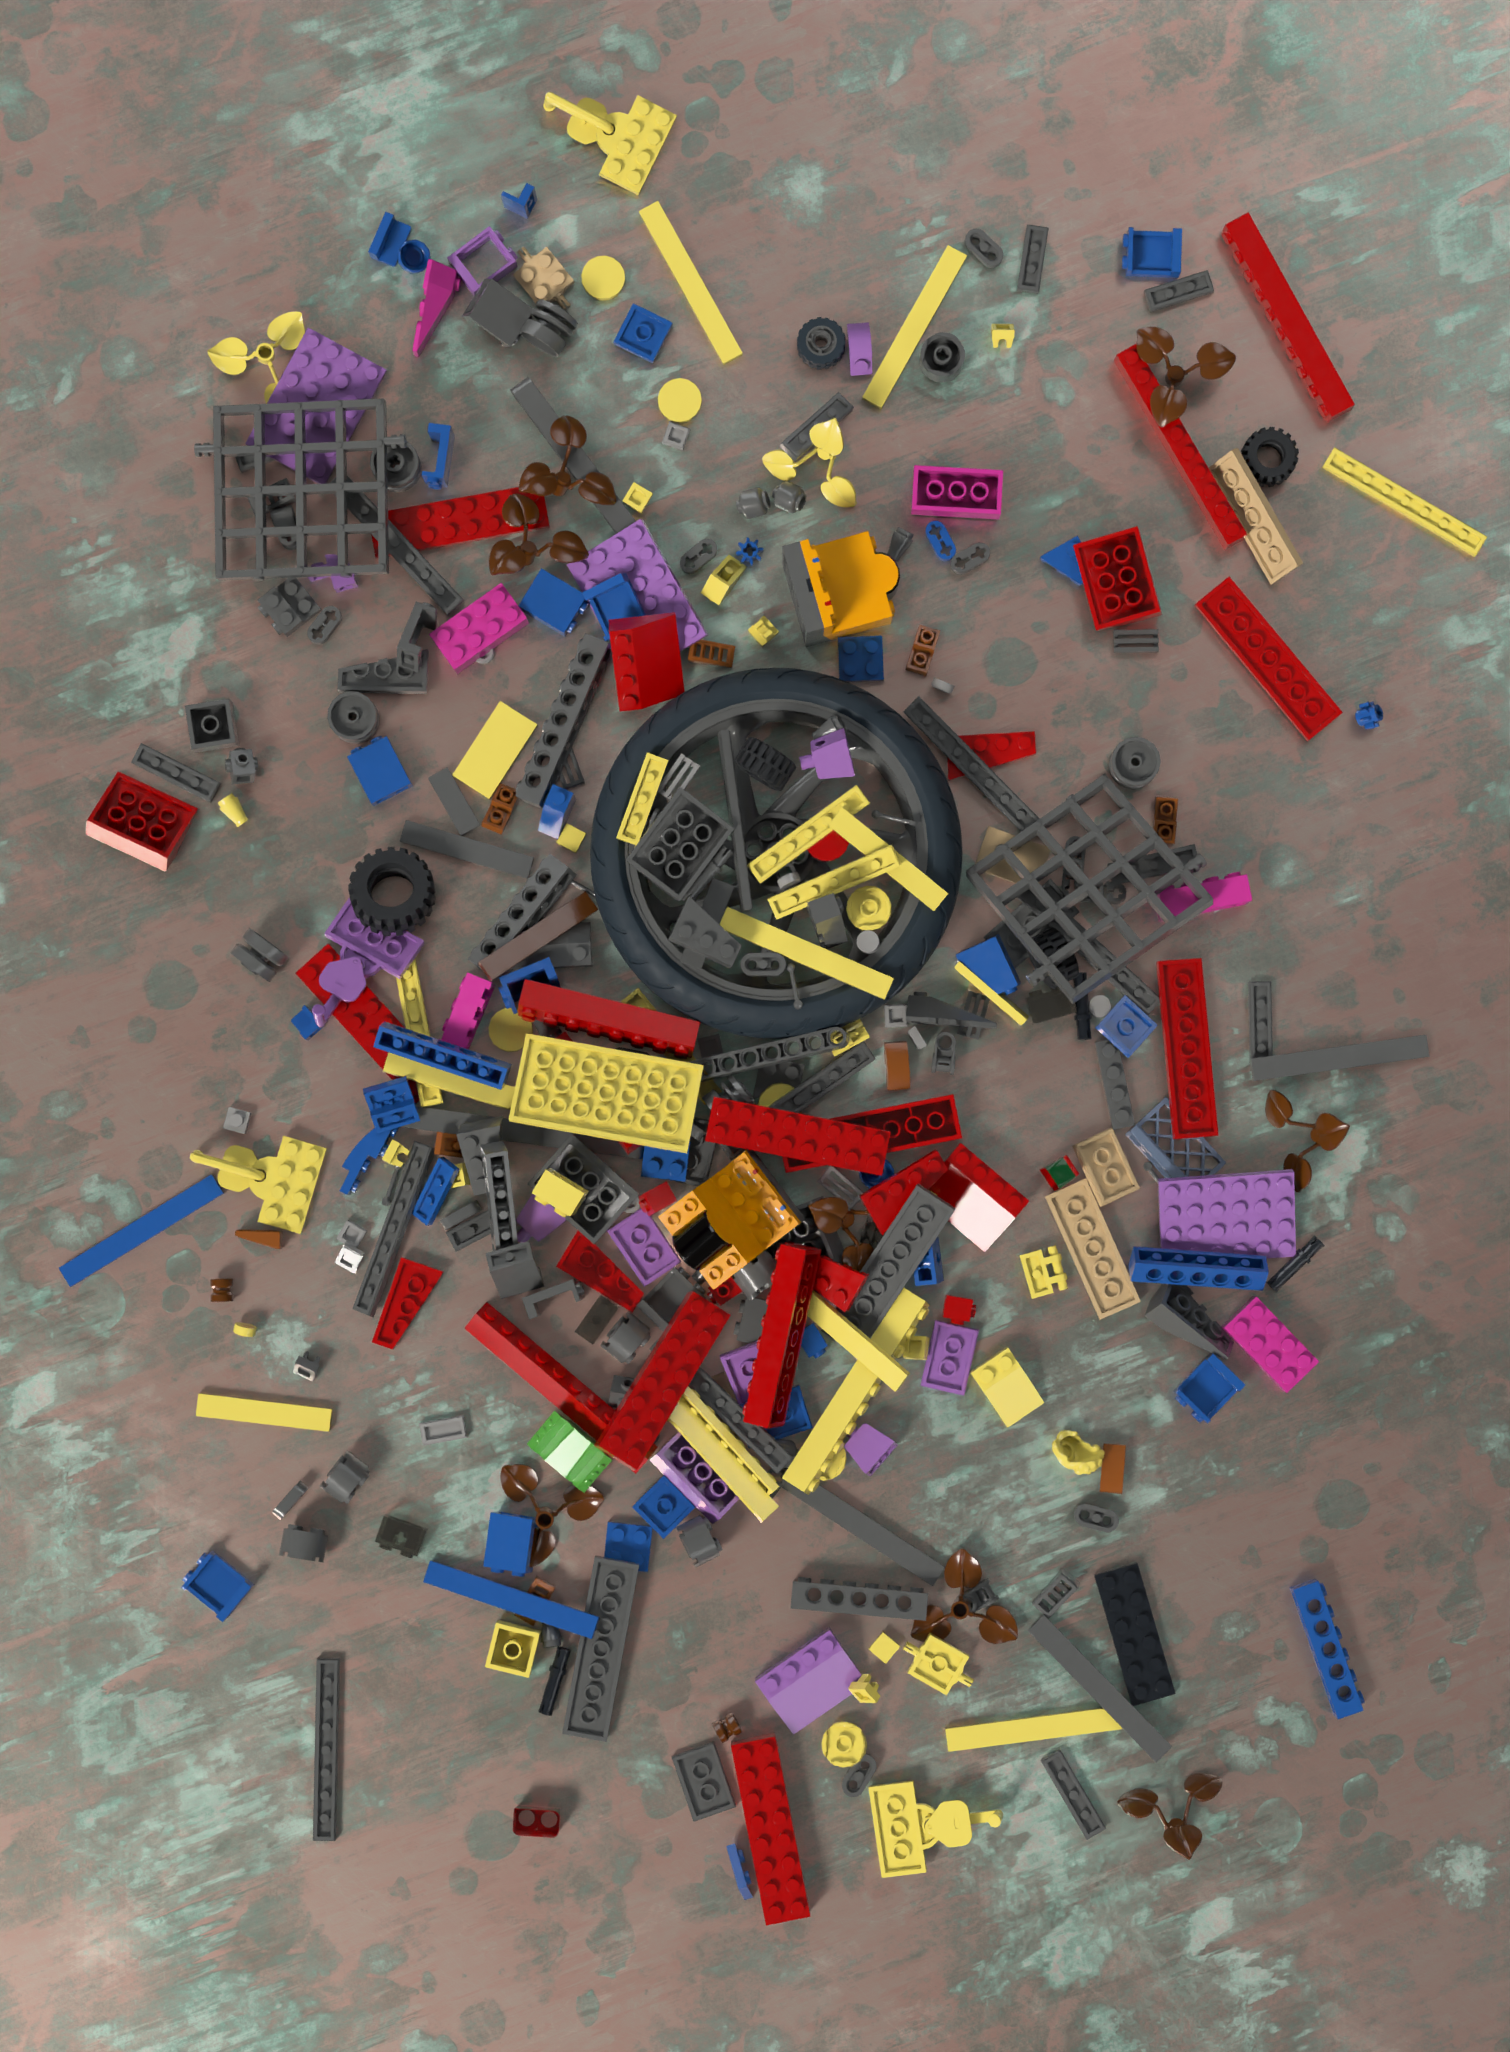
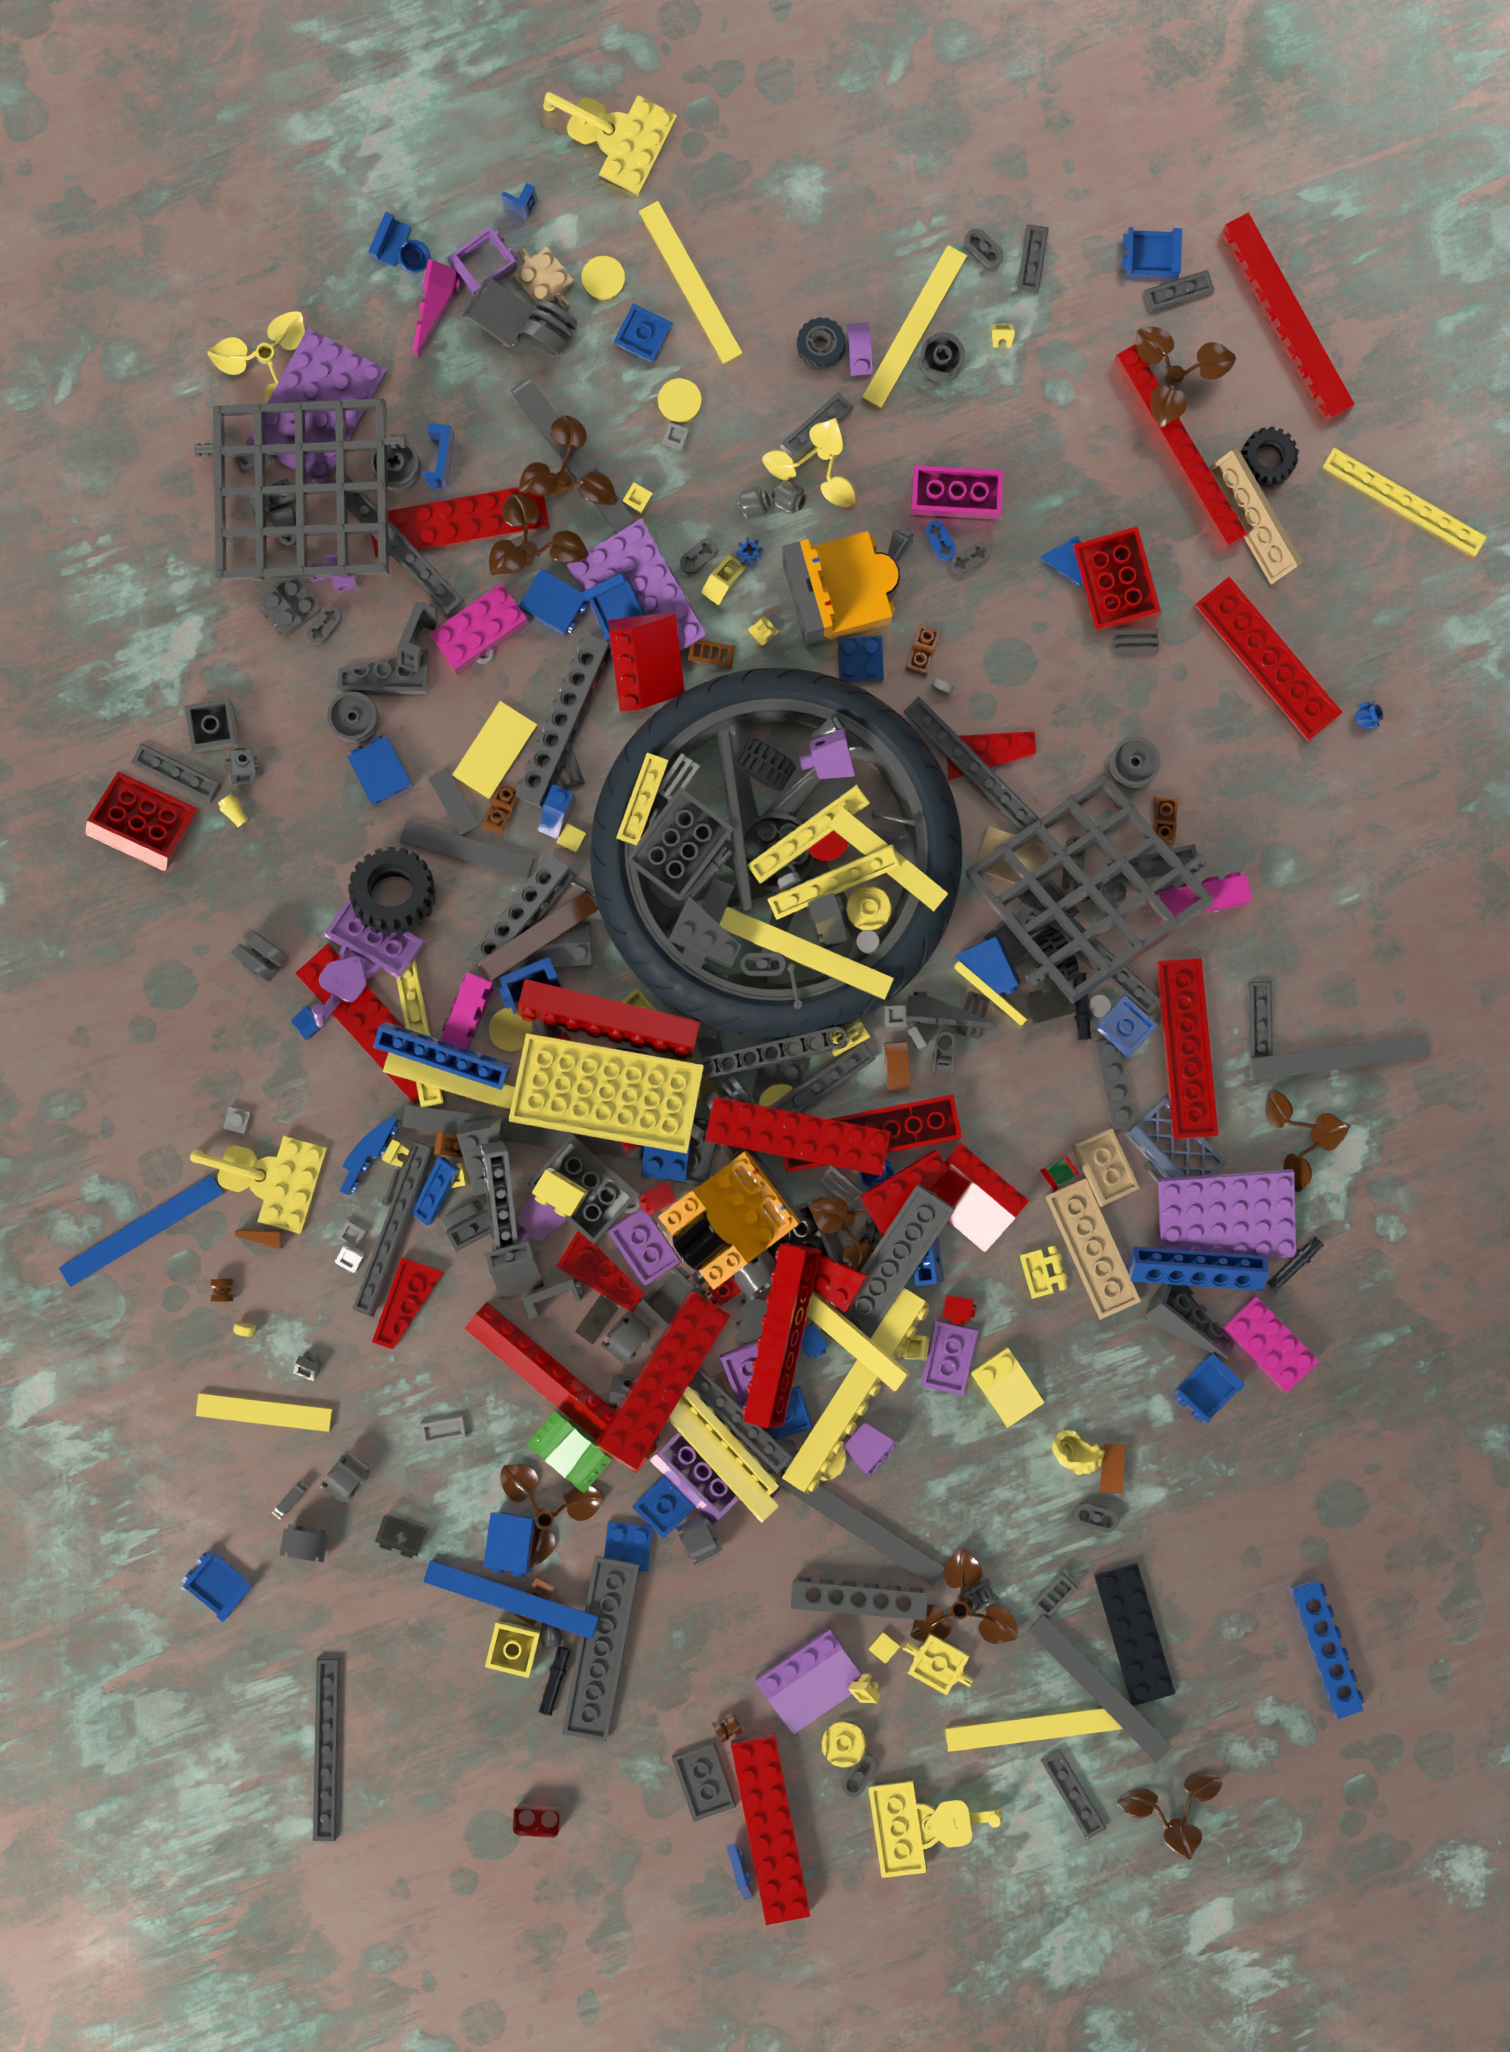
(391, 1104): blue slope -> none

